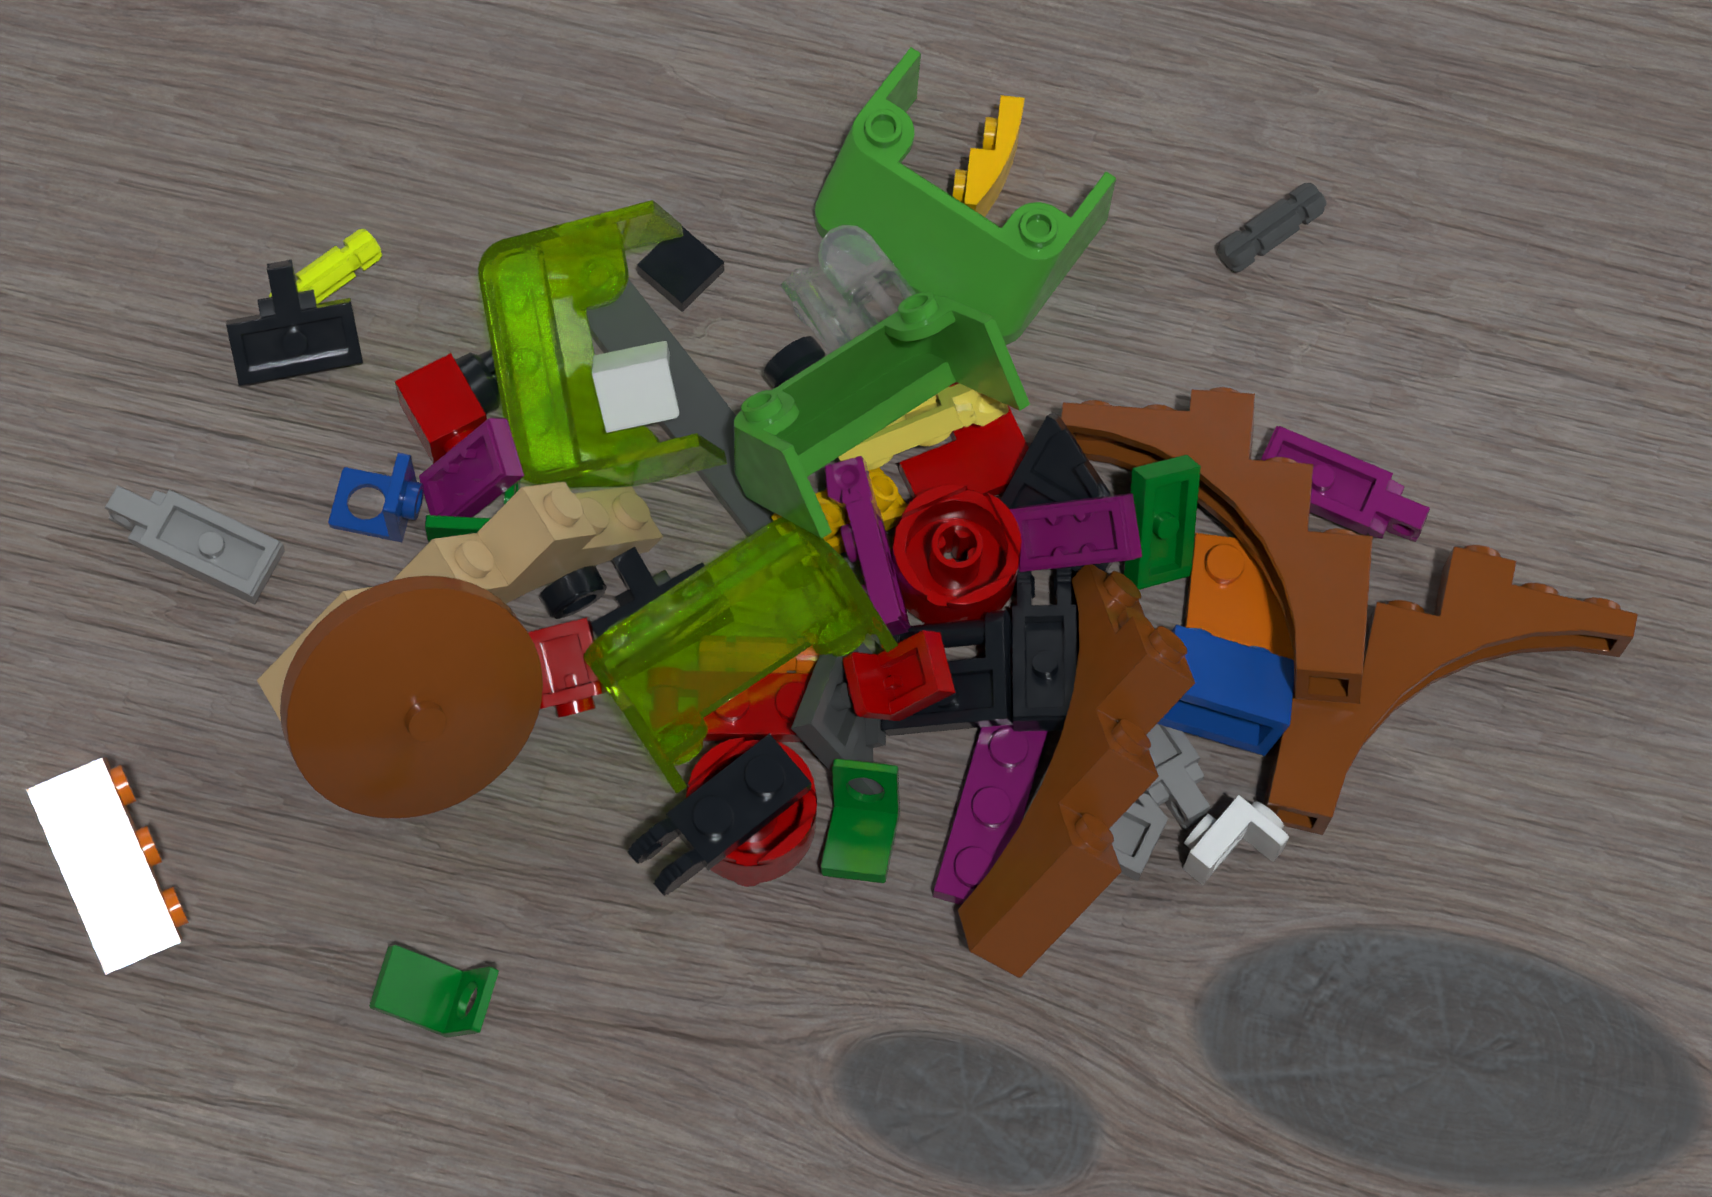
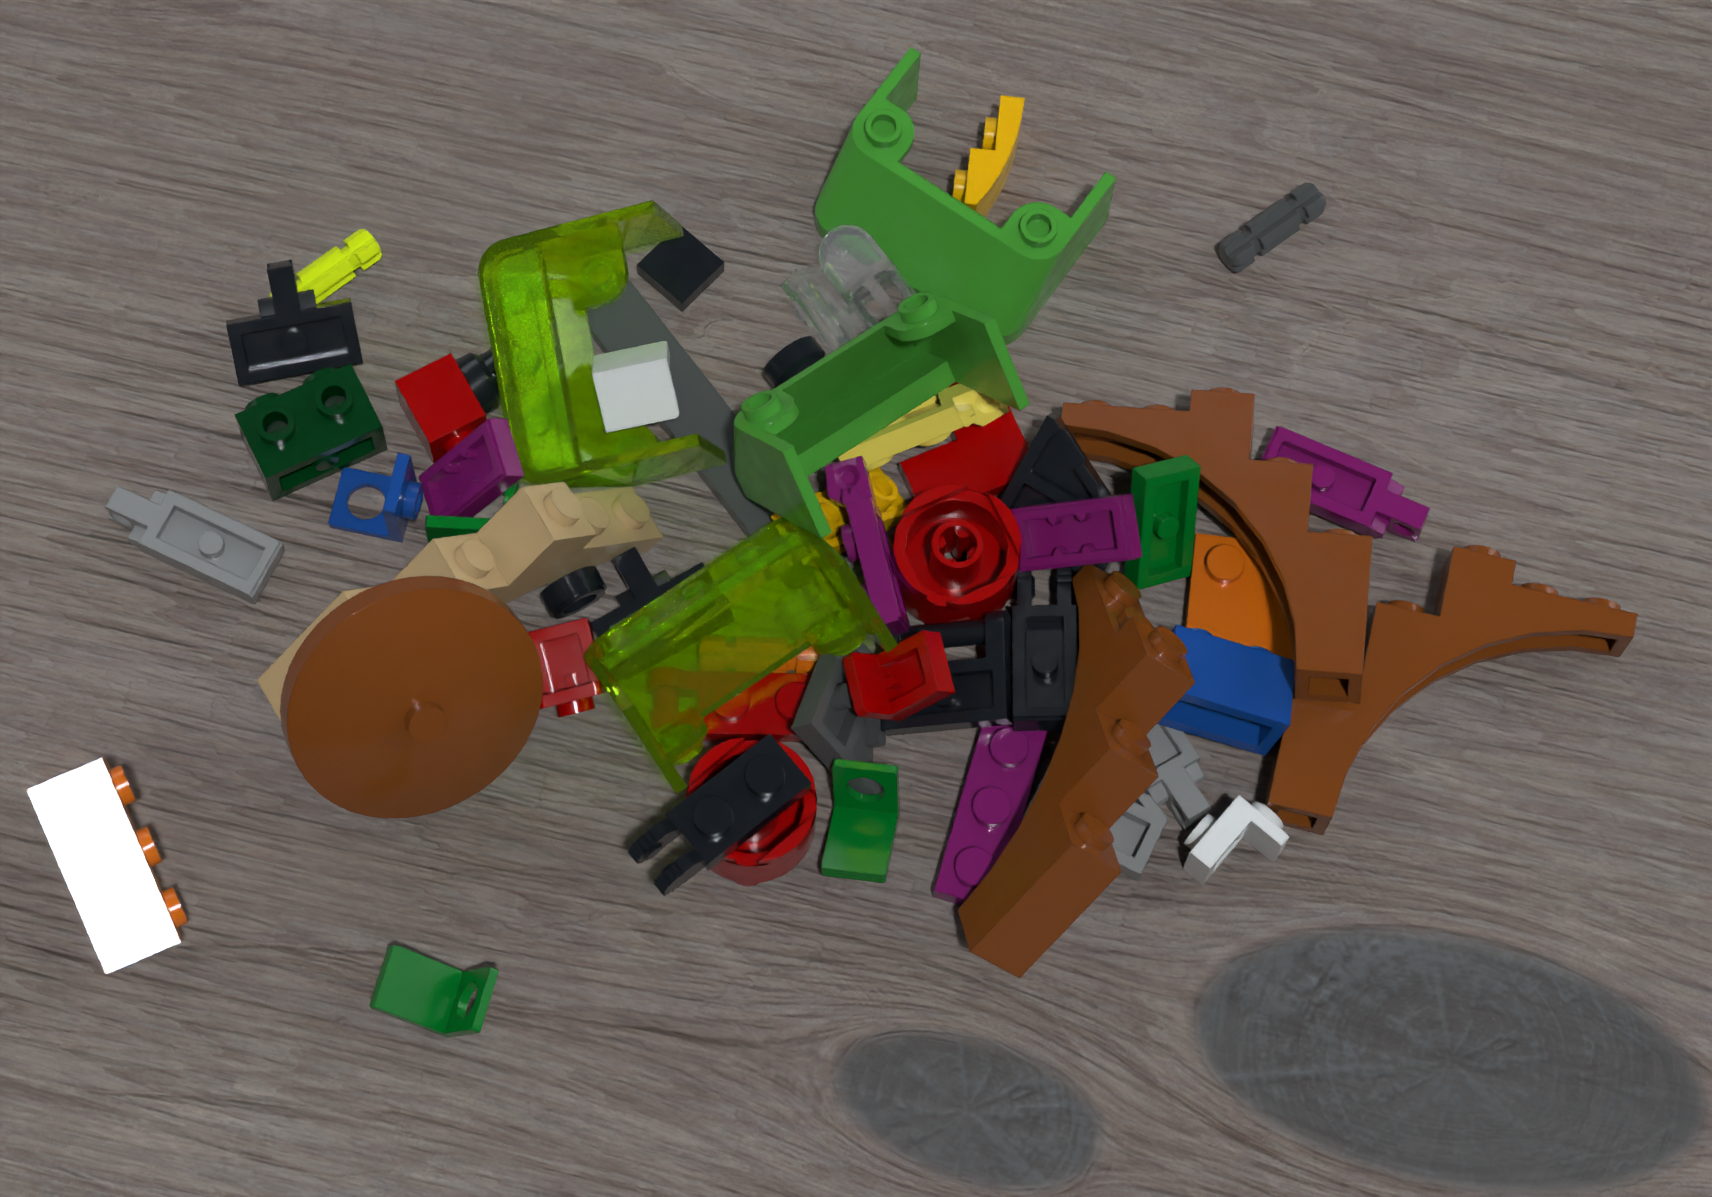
(311, 430): none -> dark green brick

